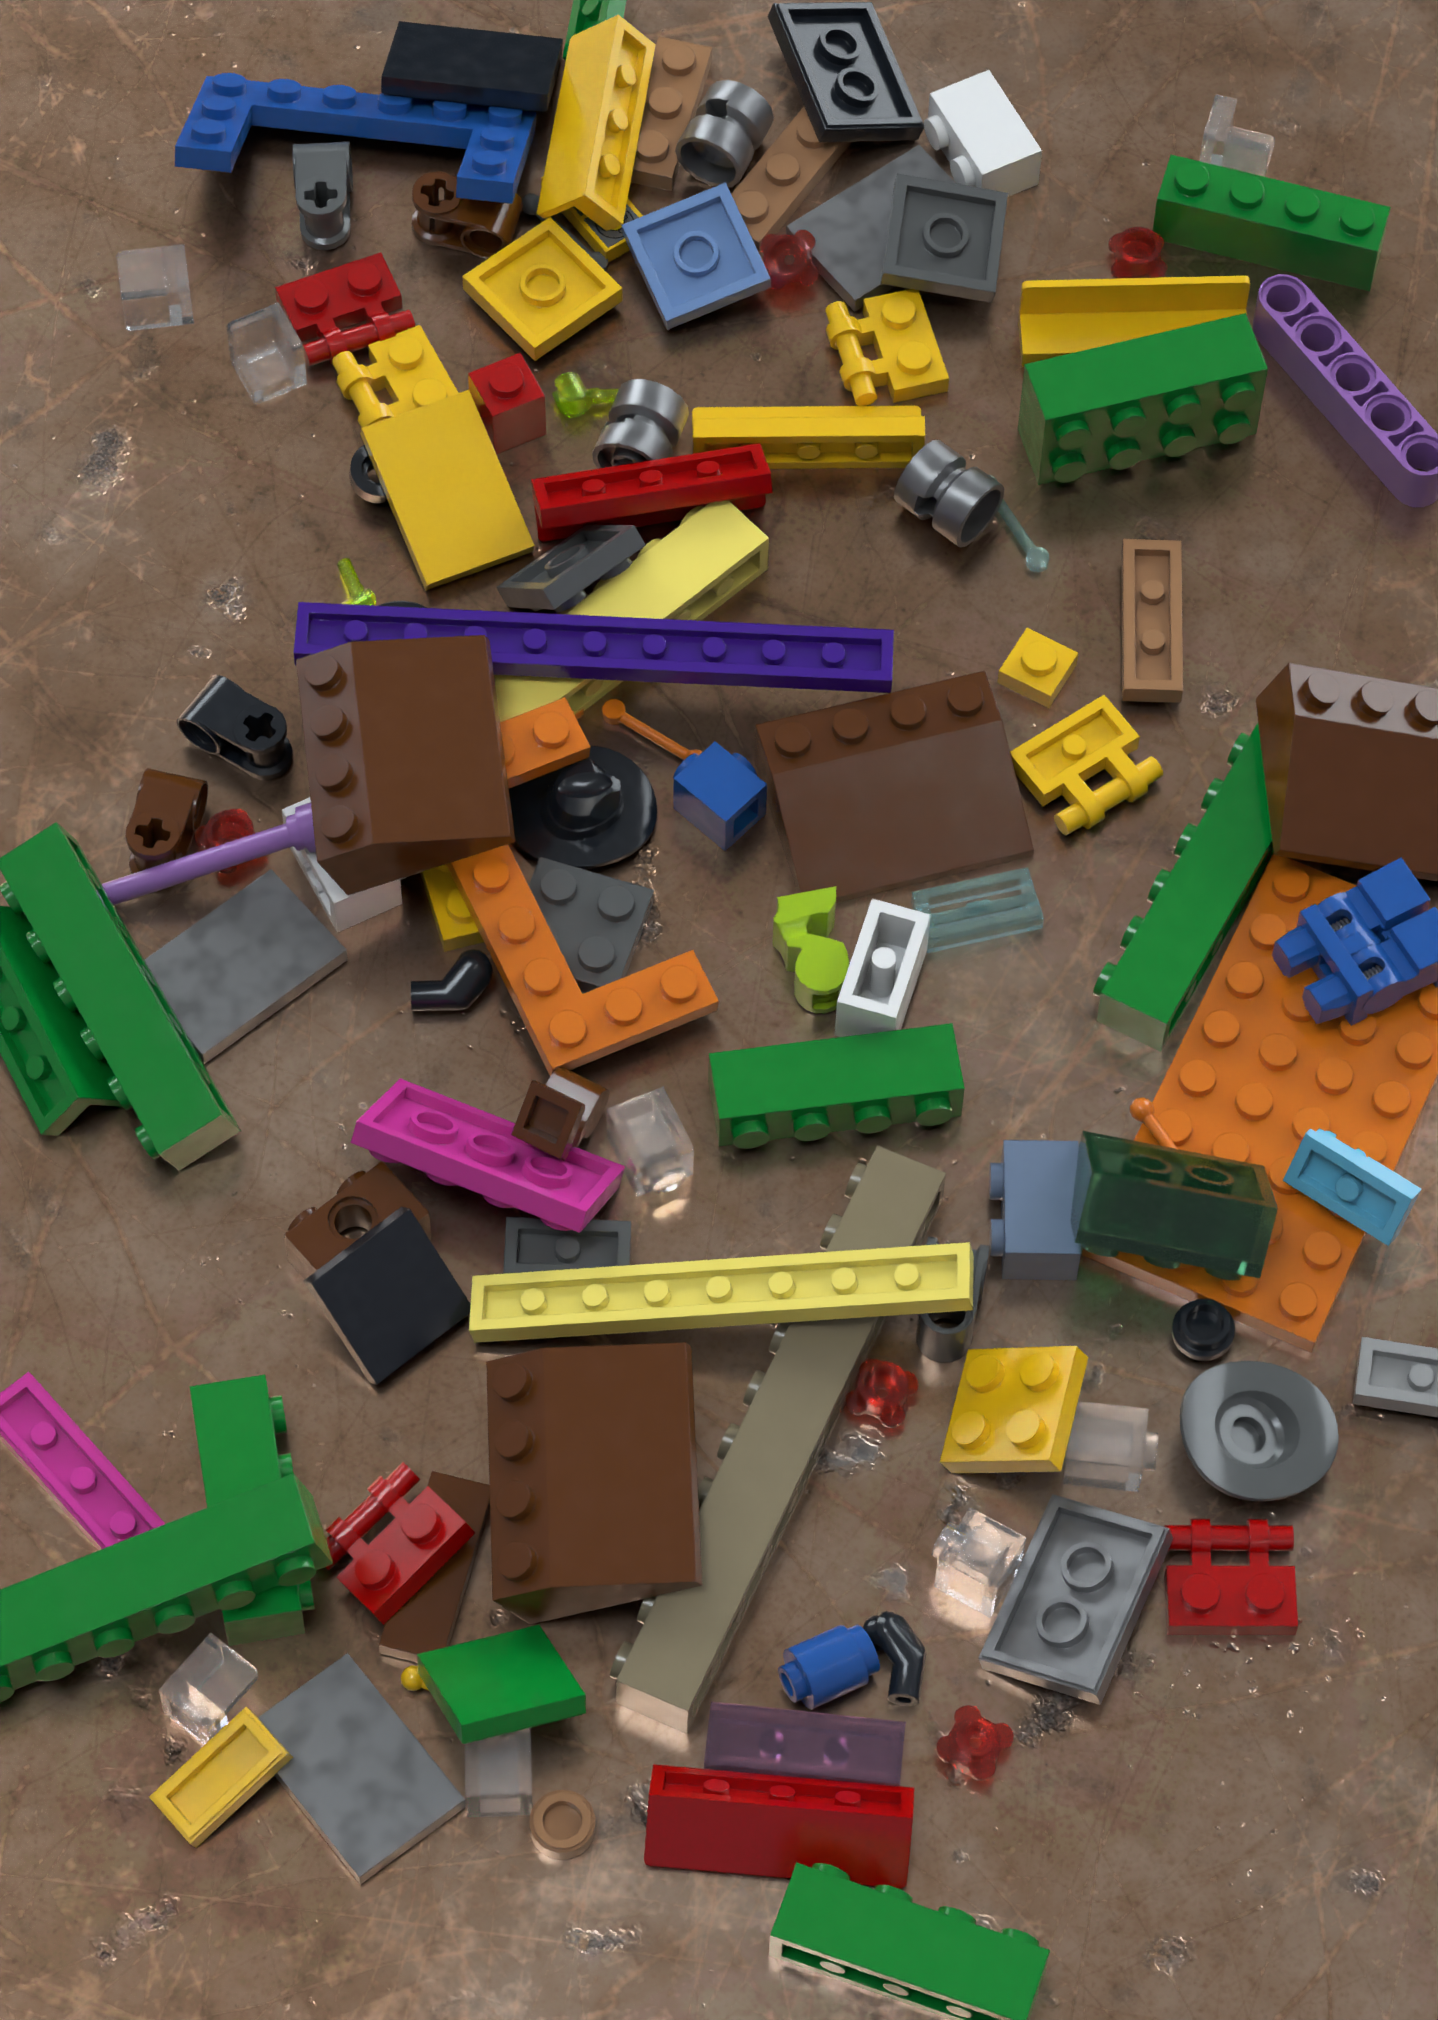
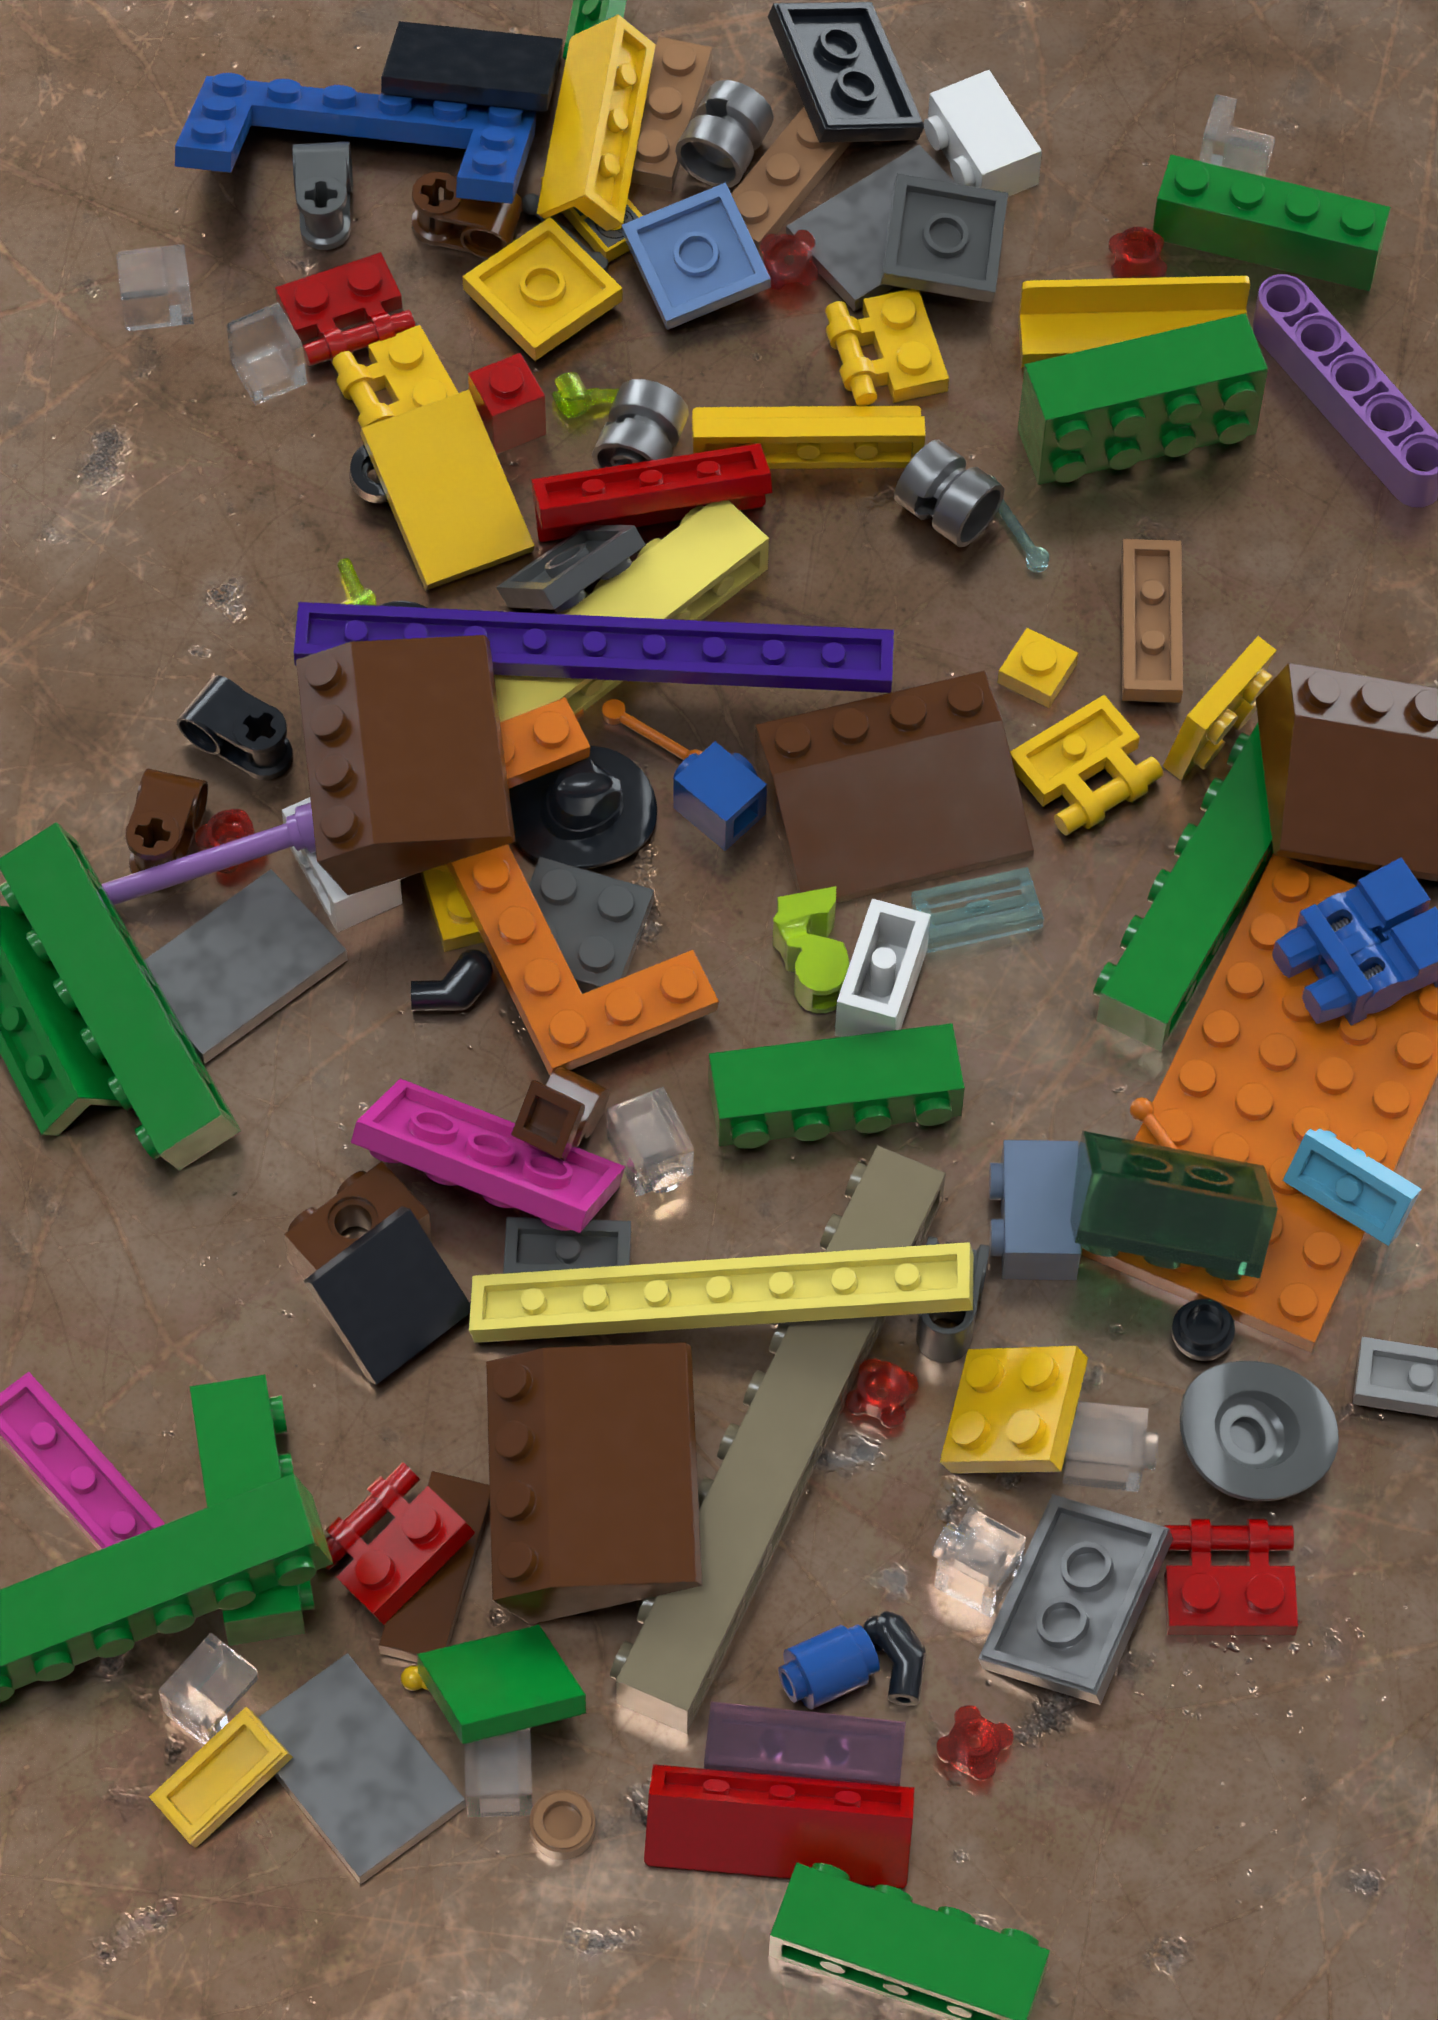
(1224, 705): none -> yellow plate

